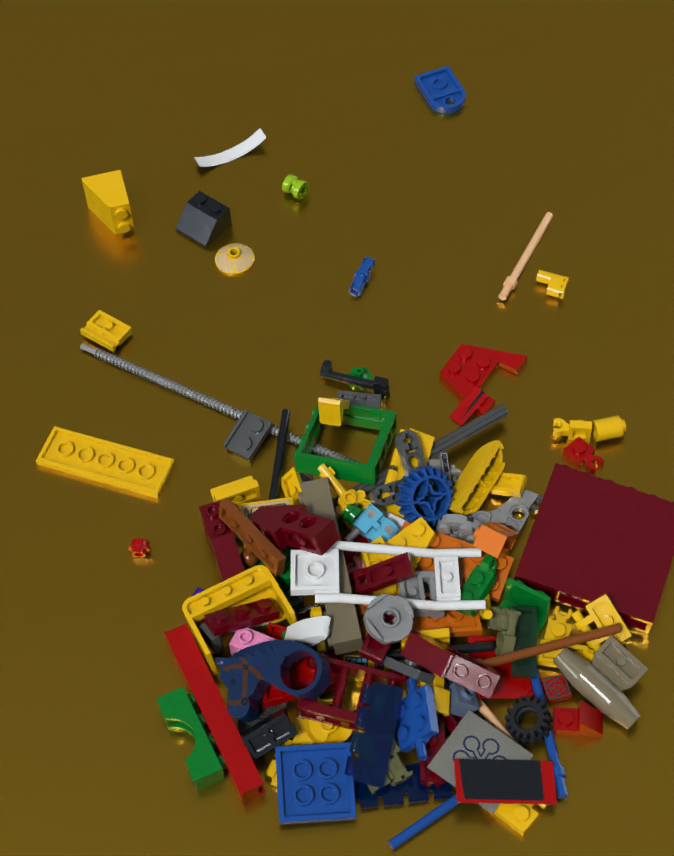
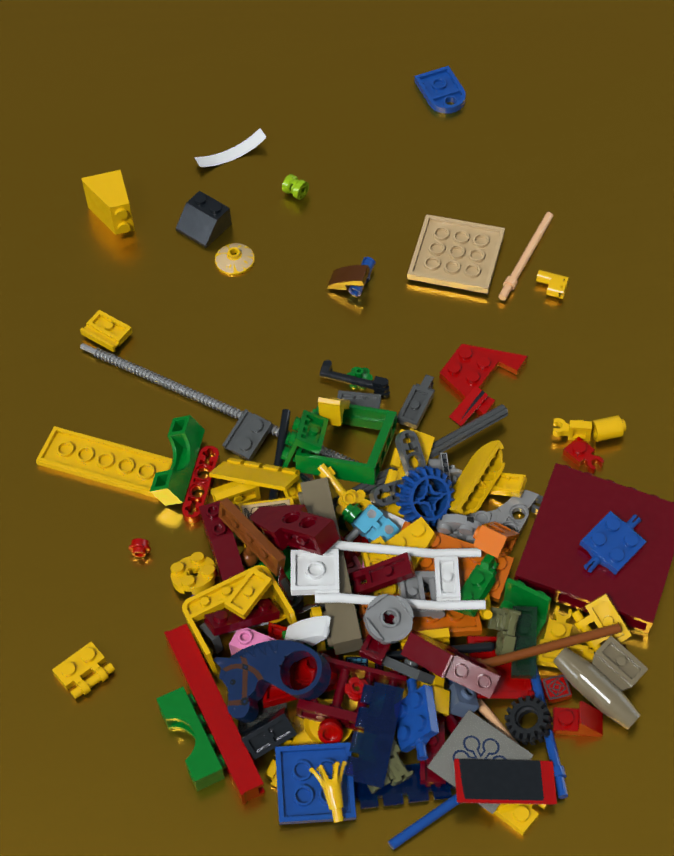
(79, 666): none -> yellow plate
(185, 438): none -> green arch
(196, 563): none -> yellow plate
(200, 484): none -> red beam
(248, 593): none -> yellow plate
(256, 474): none -> yellow windscreen
(285, 585): none -> sticker
(307, 434): none -> green bracket
(330, 731): none -> red tile
(332, 788): none -> yellow piece
(349, 275): none -> reddish brown slope
(353, 694): none -> red plate
(416, 403): none -> dark grey hinge
(456, 253): none -> tan plate
(612, 543): none -> blue plate

